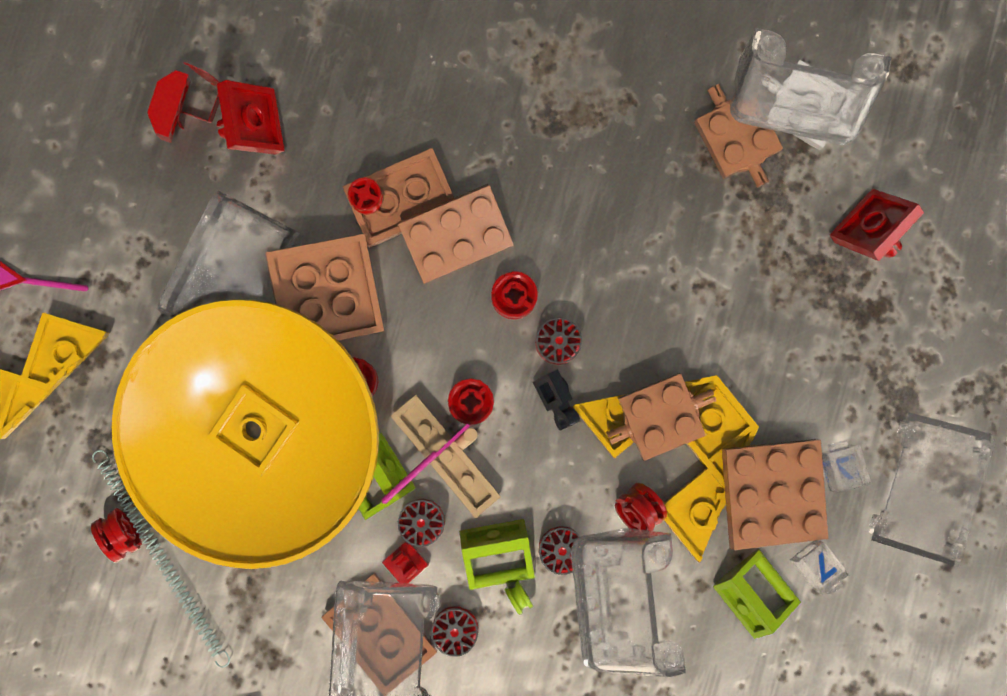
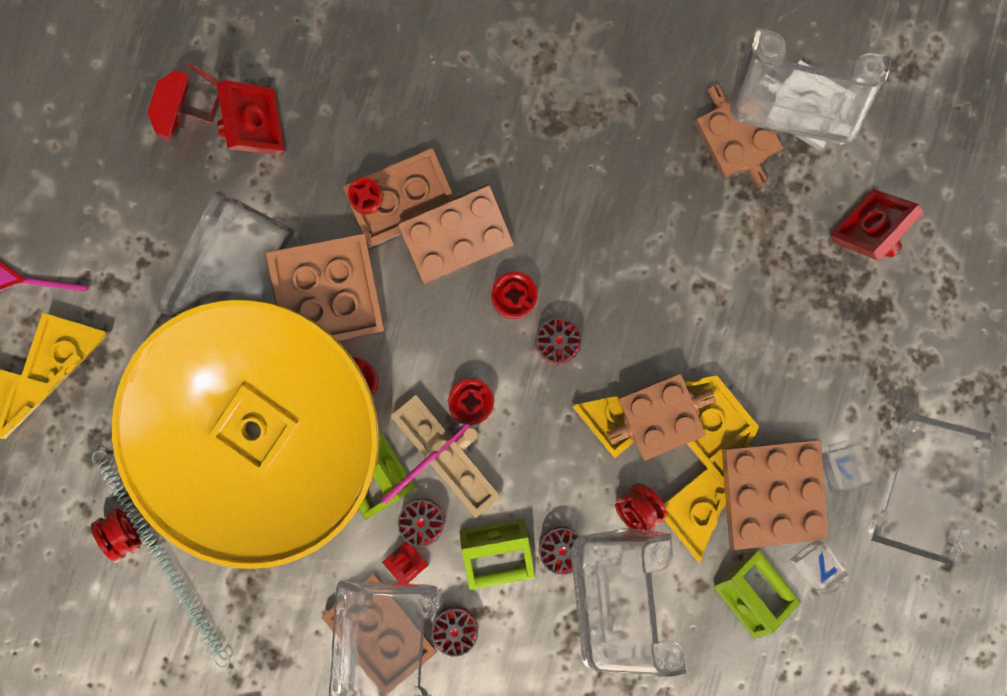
(518, 597): lime bush -> none
(555, 396): black plate -> none

